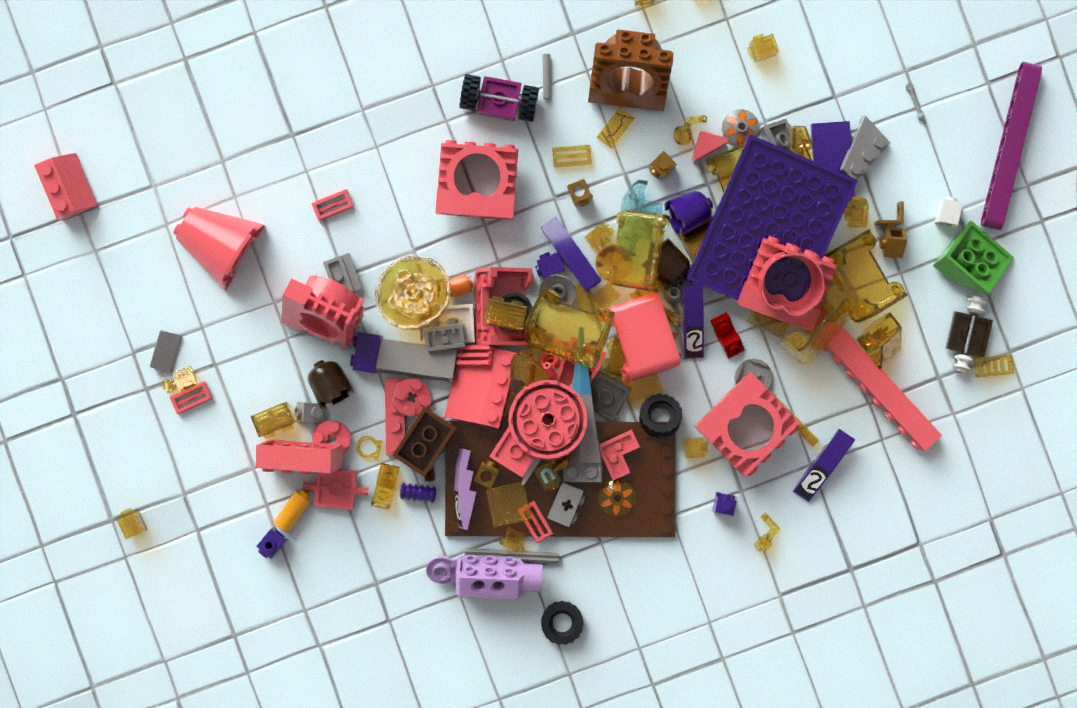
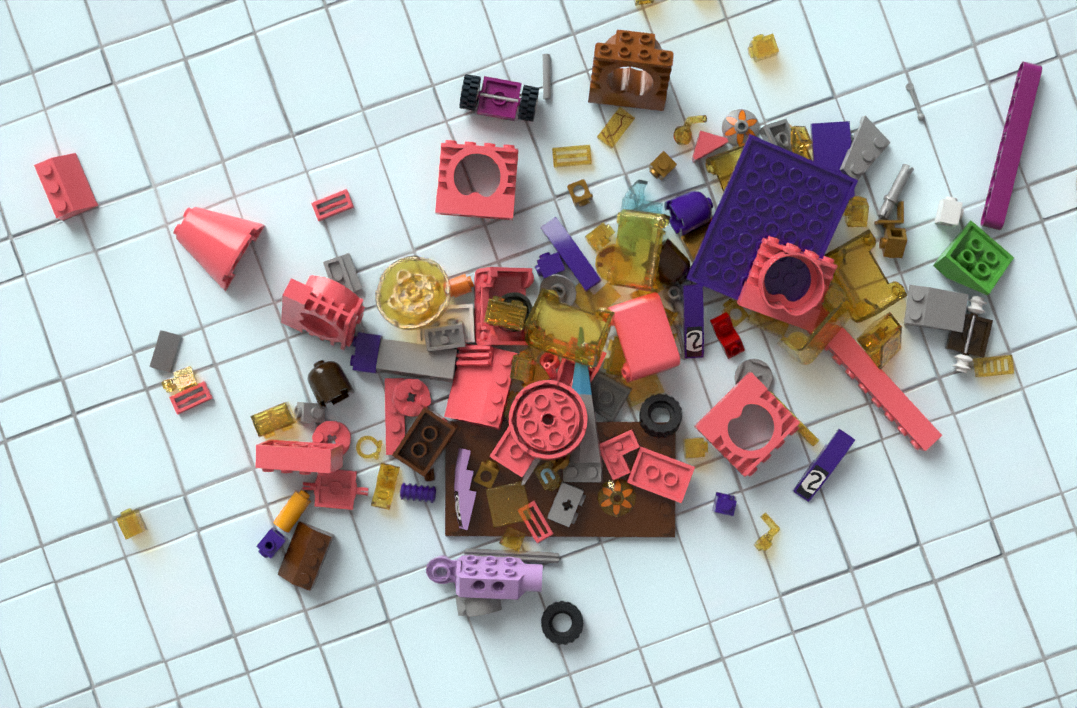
(305, 555): none -> reddish brown slope
(477, 606): none -> light grey brick
(661, 474): none -> coral plate
(732, 304): none -> clear yellow bracket
(891, 198): none -> light grey pin
(935, 308): none -> light grey slope

